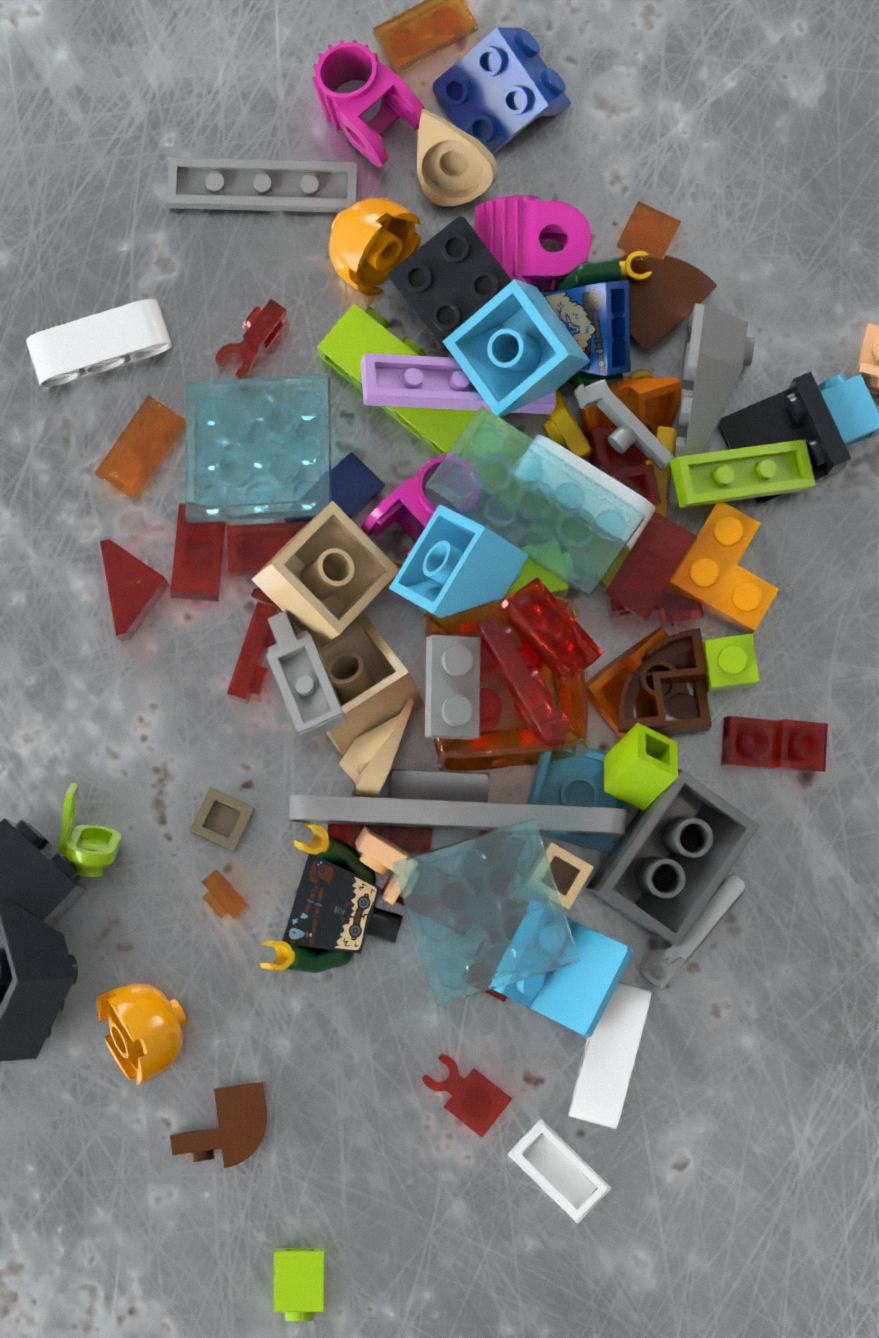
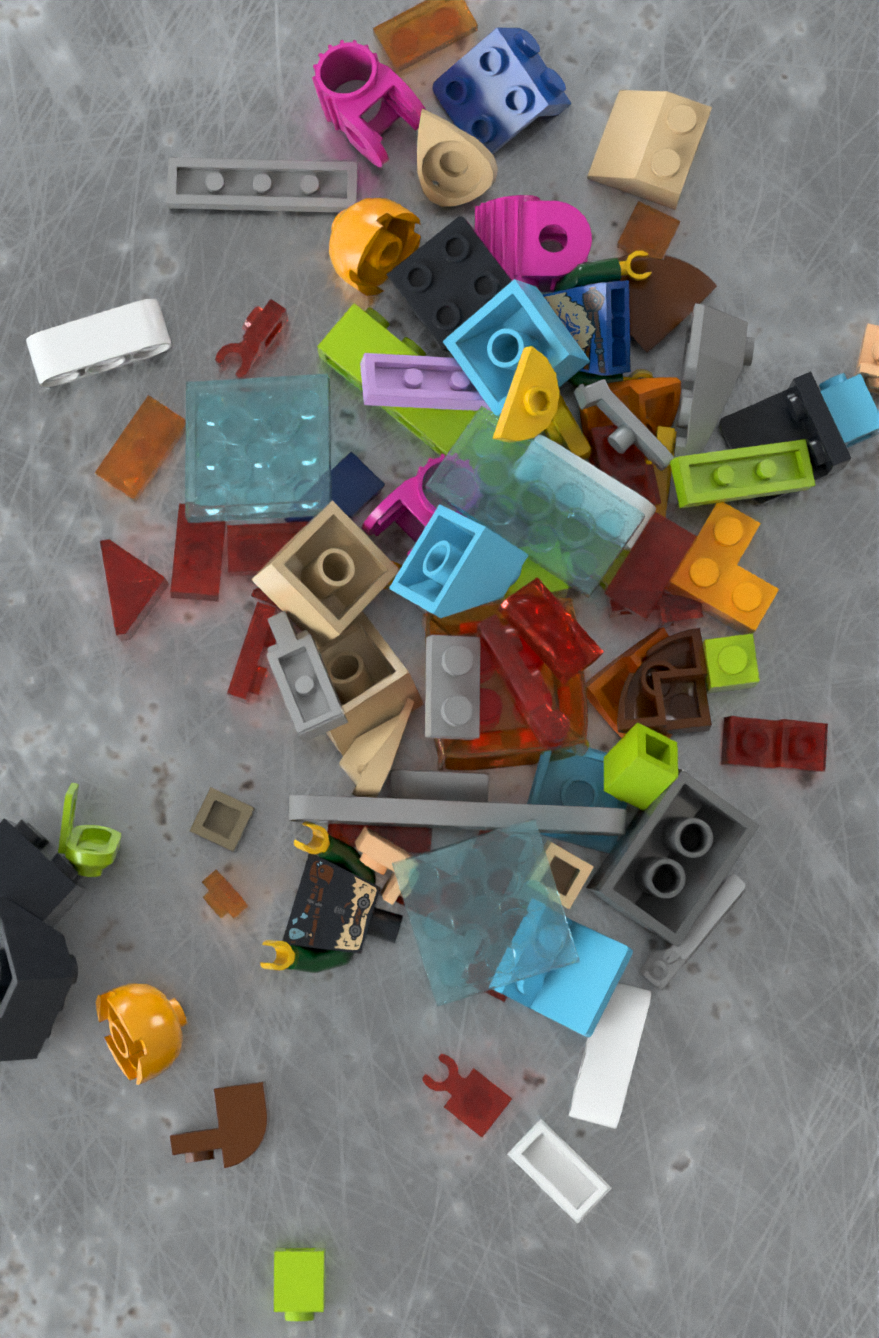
(530, 400): none -> yellow plate
(650, 145): none -> tan slope

